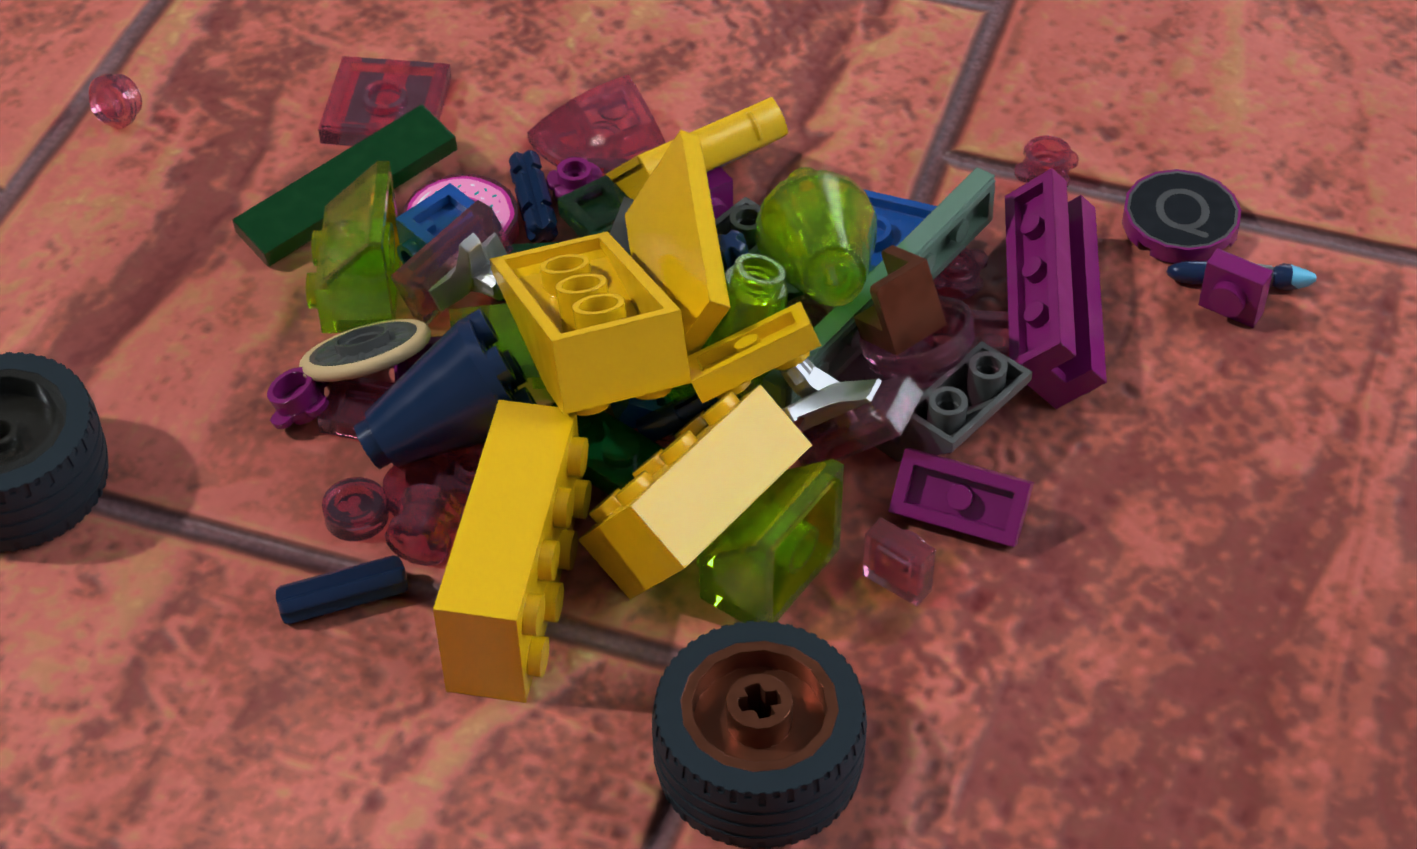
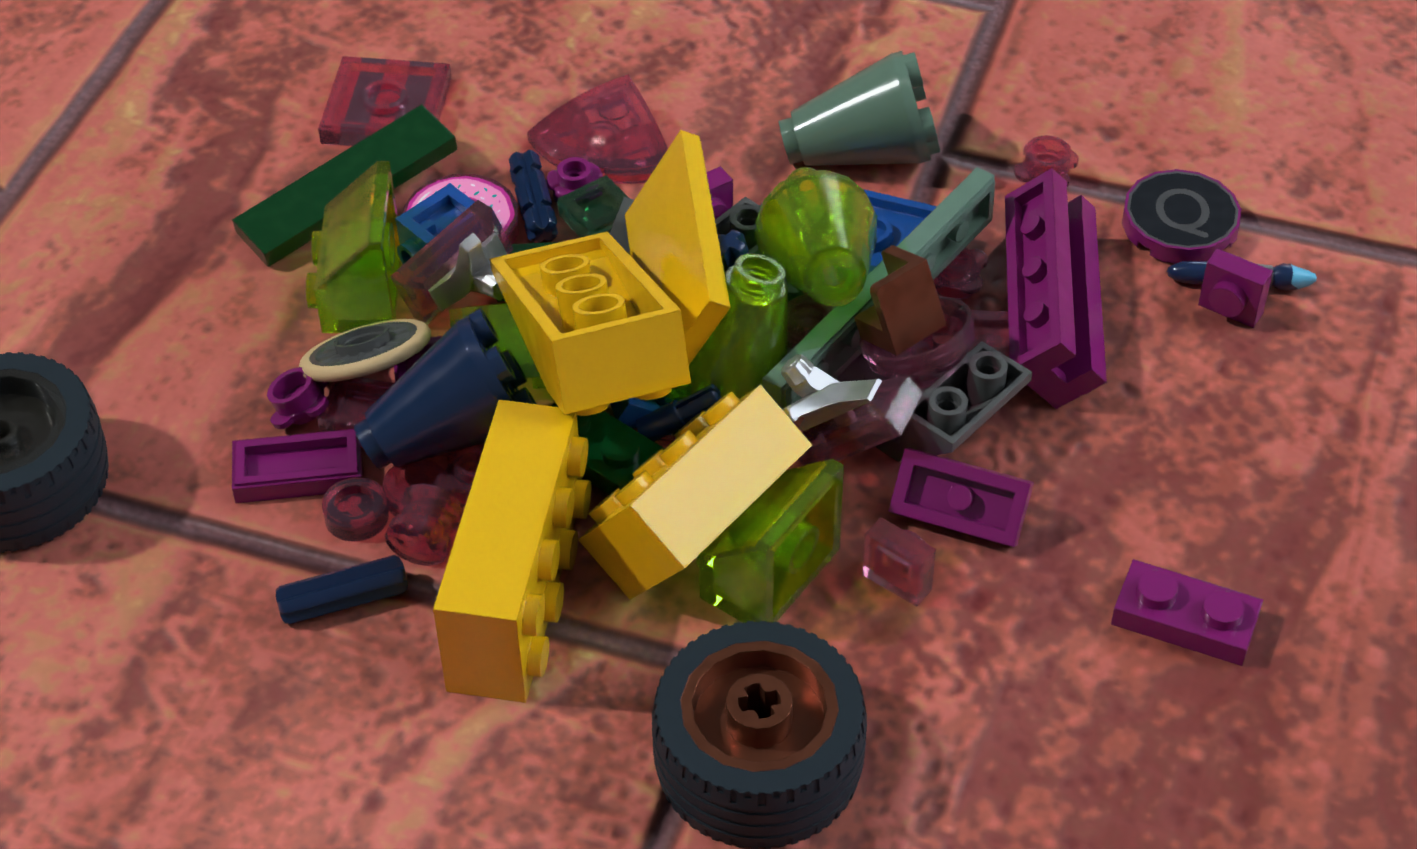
(115, 100): clear pink plate -> none
(294, 464): none -> magenta tile
(720, 140): yellow piece -> none
(767, 345): yellow plate -> none
(865, 119): none -> sand green cone
(1187, 612): none -> magenta plate

